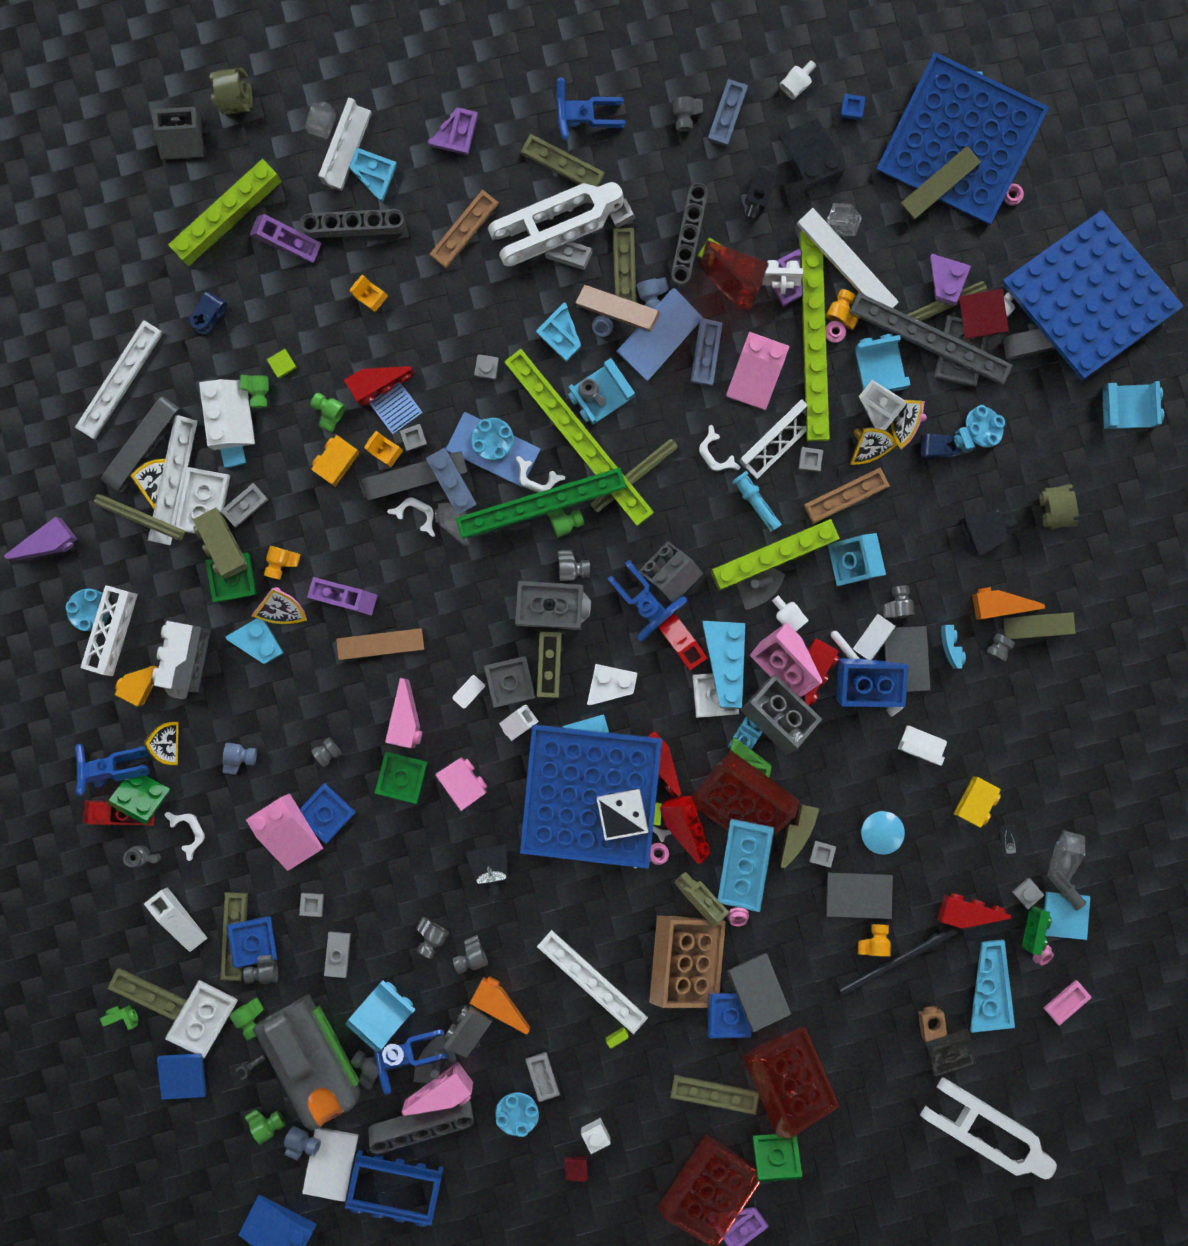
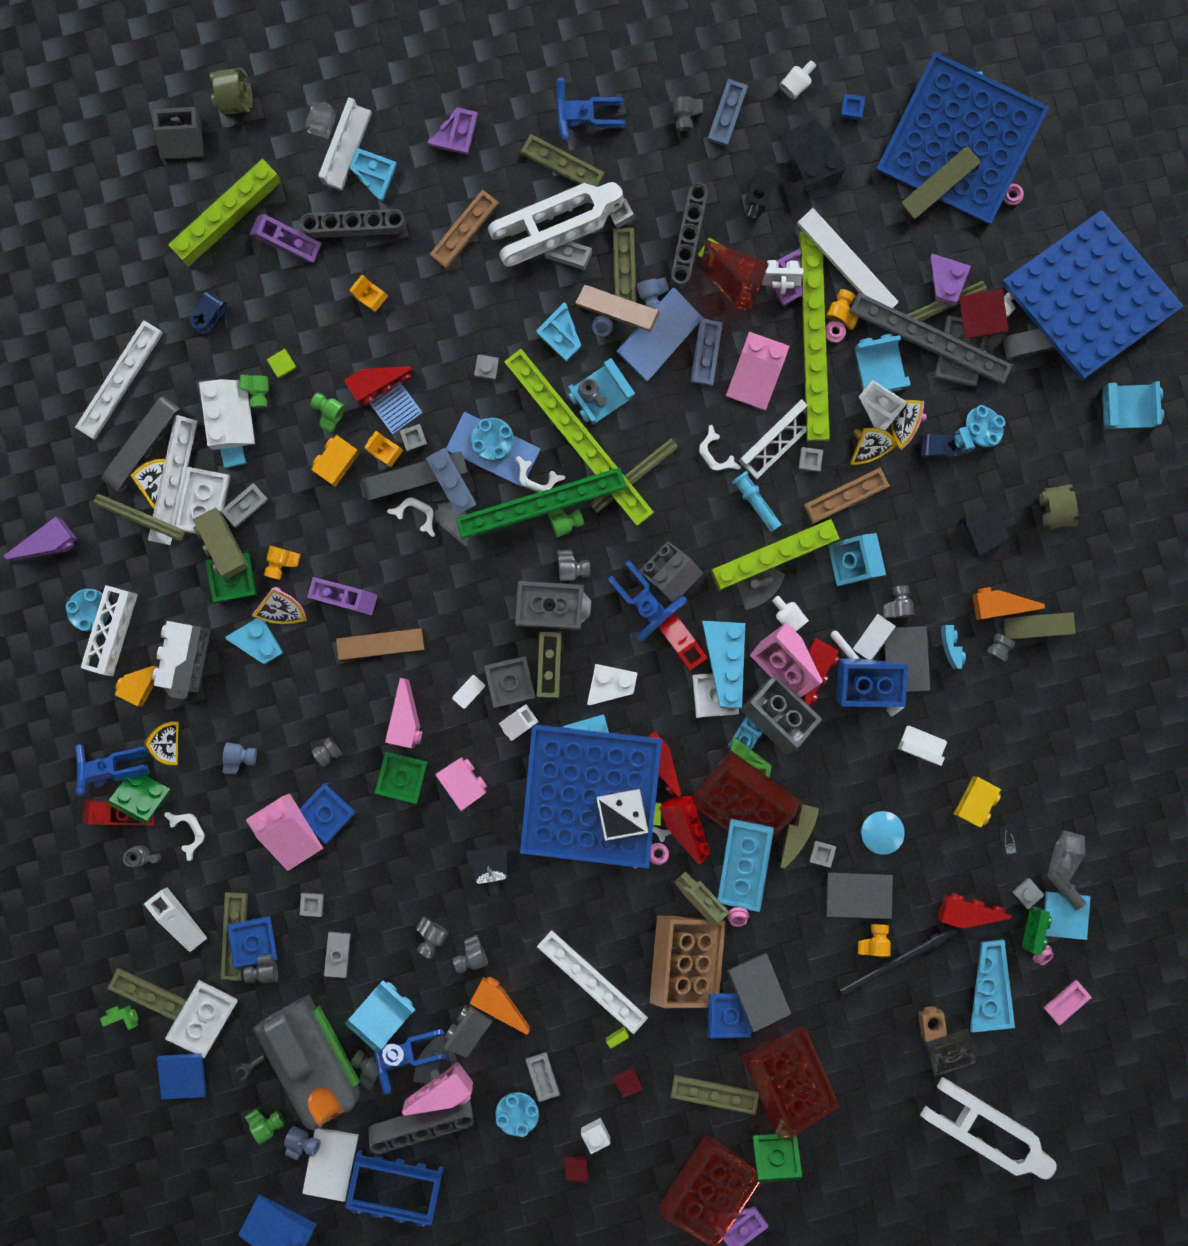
(244, 1017): bright green piece -> none
(628, 1082): none -> dark red slope
(844, 219): clear brick -> none

